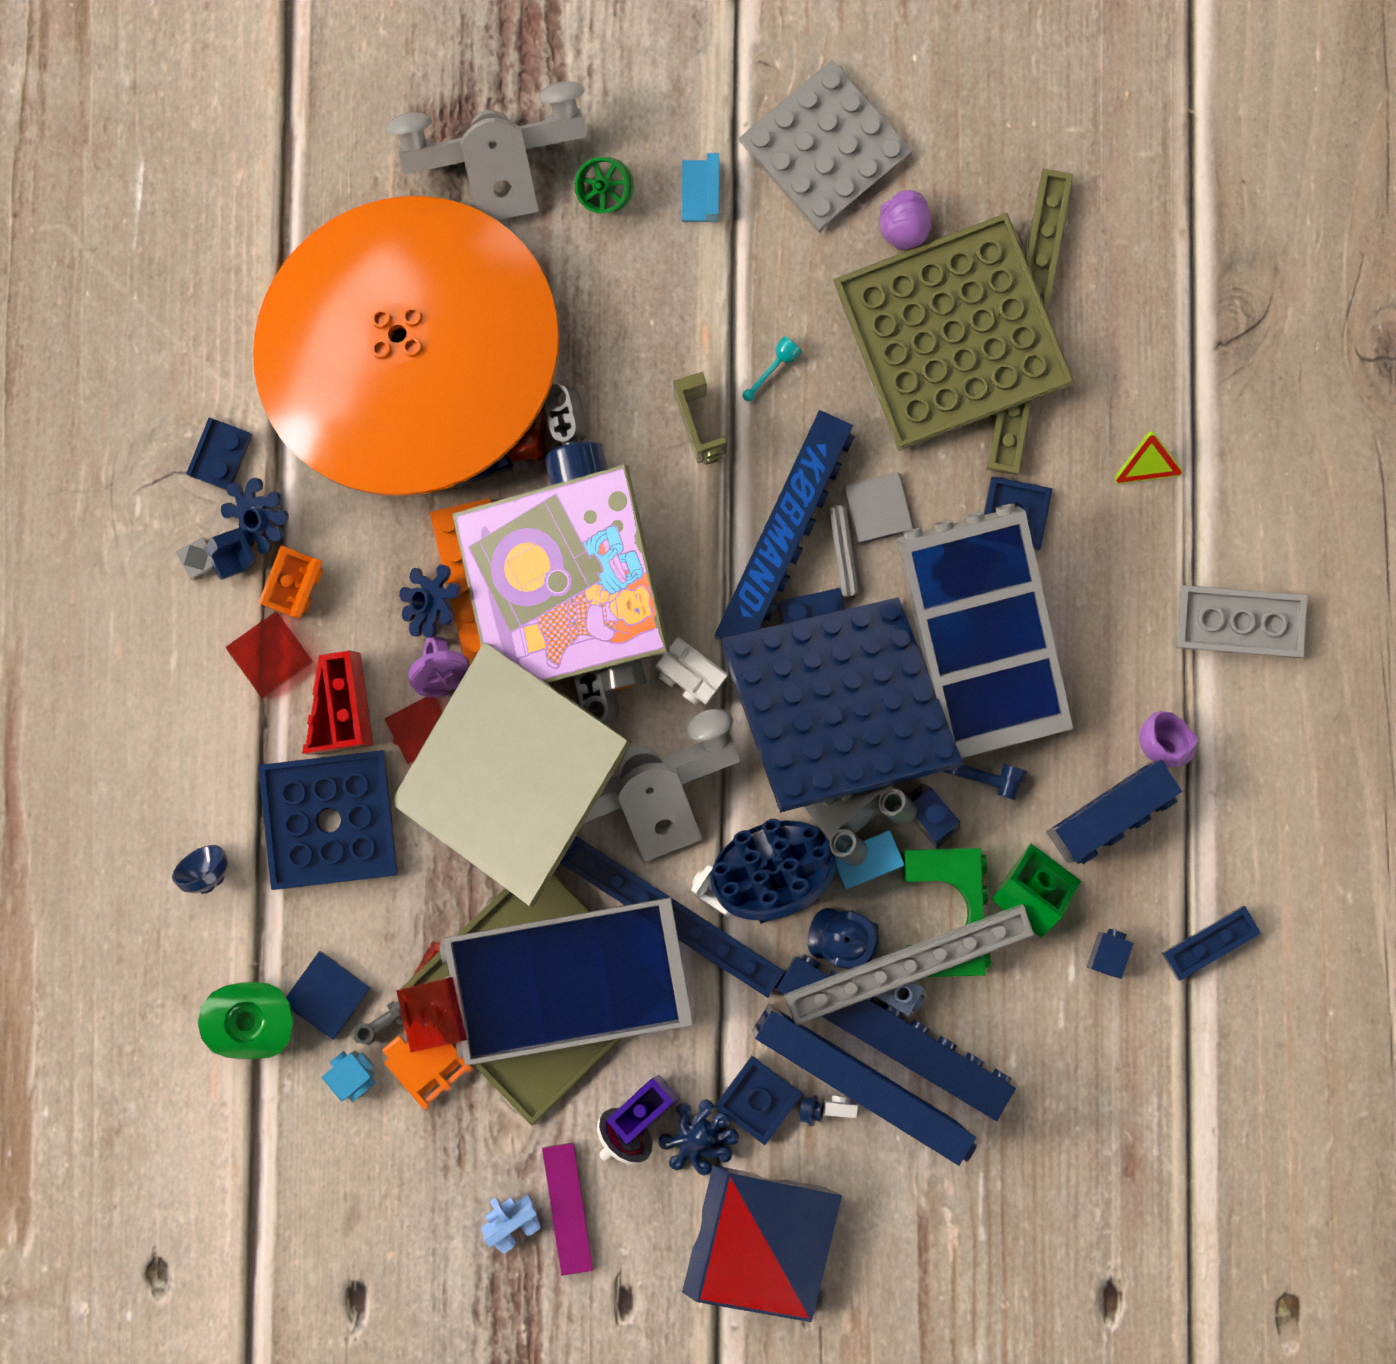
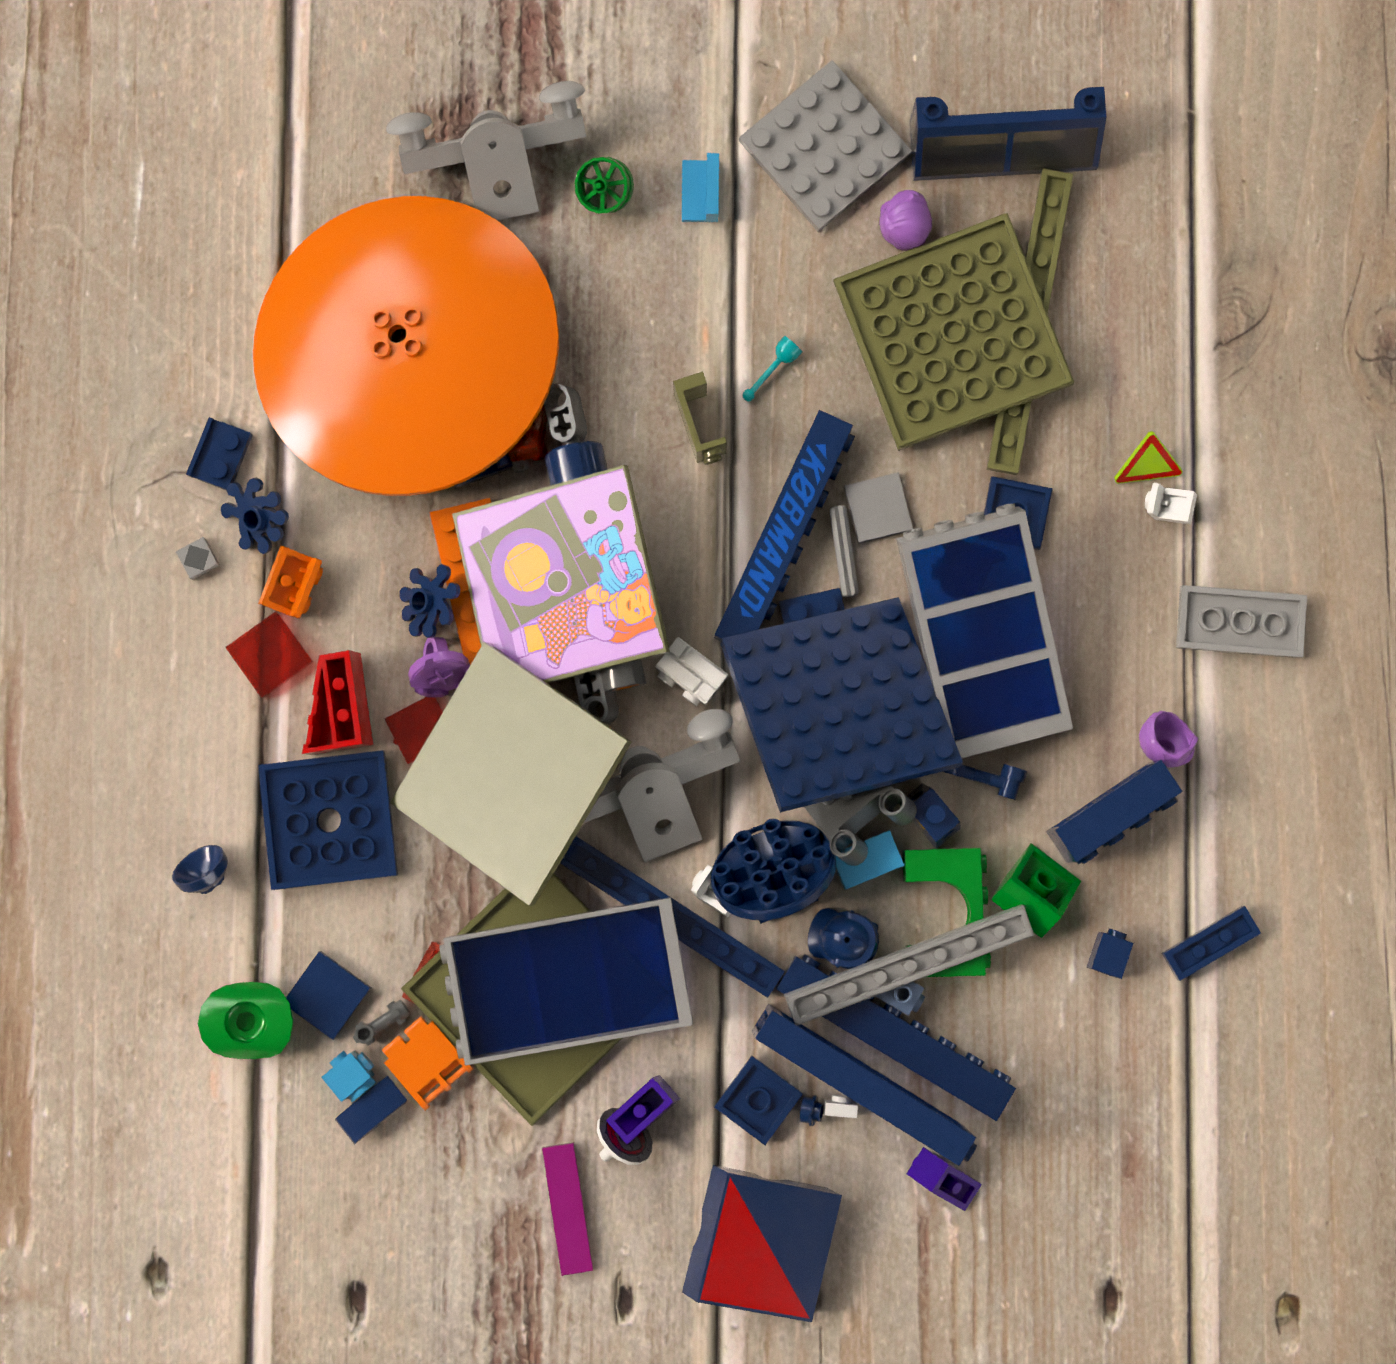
(230, 553): dark blue panel -> none
(371, 1110): none -> dark blue slope
(431, 1015): clear red tile -> none
(506, 1218): light blue hips -> none
(697, 1138): dark blue animal -> none
(943, 1179): none -> dark purple slope
(1007, 140): none -> windscreen
(1170, 504): none -> white bracket

